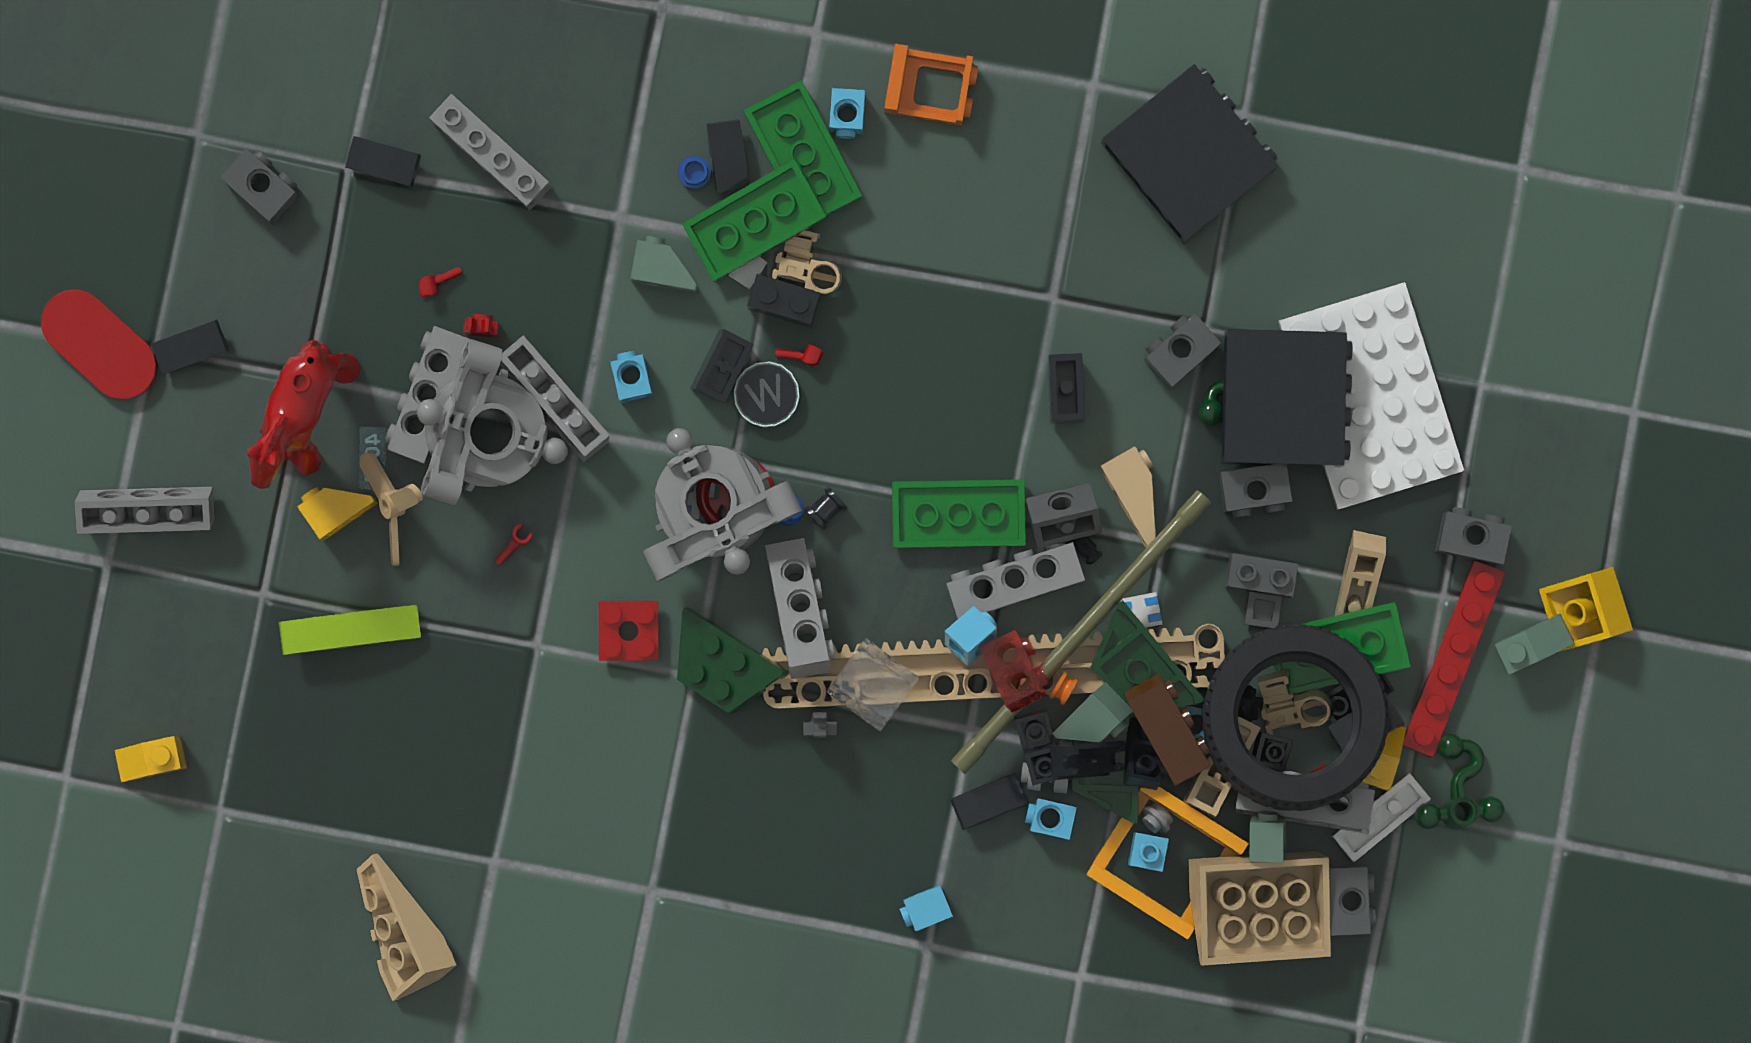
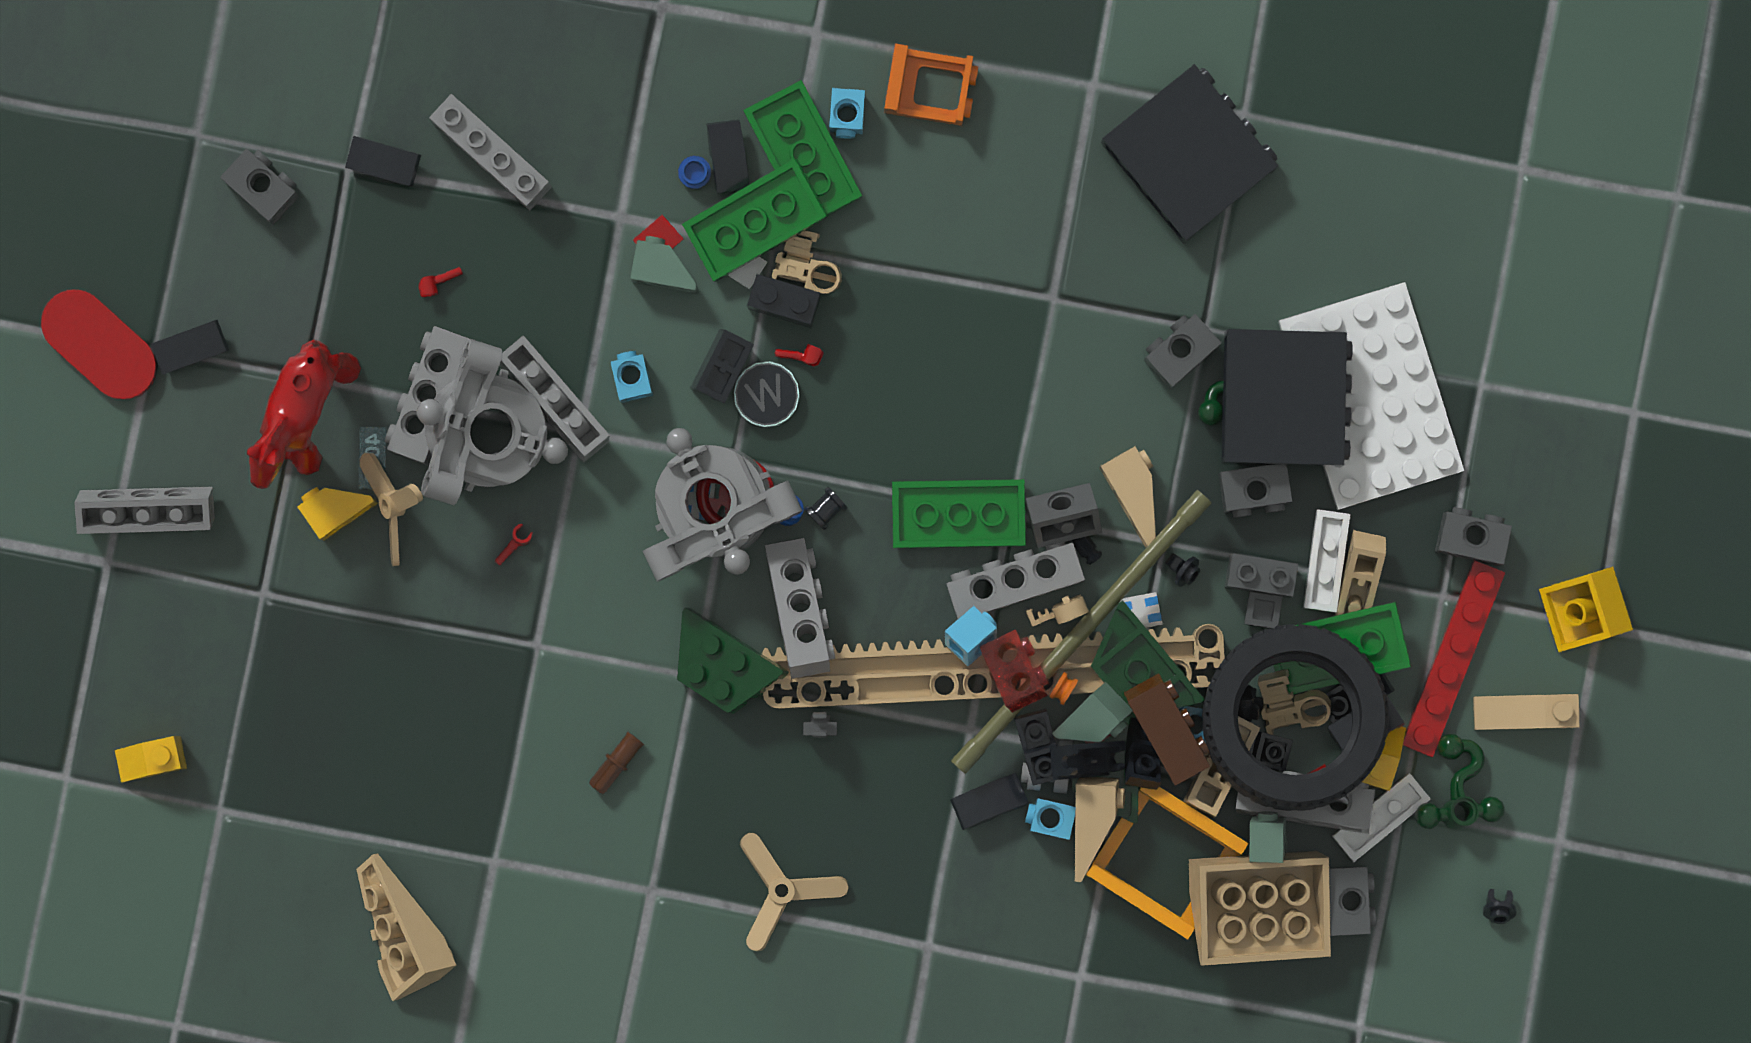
(349, 629): lime slope -> none
(481, 326): red plate -> none
(613, 615): red piece -> none
(615, 763): none -> reddish brown axle
(662, 229): none -> red sticker
(797, 890): none -> tan piece
(872, 684): clear slope -> none
(926, 908): medium azure brick -> none
(1063, 611): none -> tan piece
(1066, 388): black brick -> none
(1096, 809): none -> tan slope
(1148, 851): medium azure brick -> none
(1157, 818): light grey plate -> none
(1186, 571): none -> black plate
(1326, 561): none -> white plate
(1499, 911): none -> black plate
(1526, 712): none -> tan slope
(1534, 643): sand green slope -> none

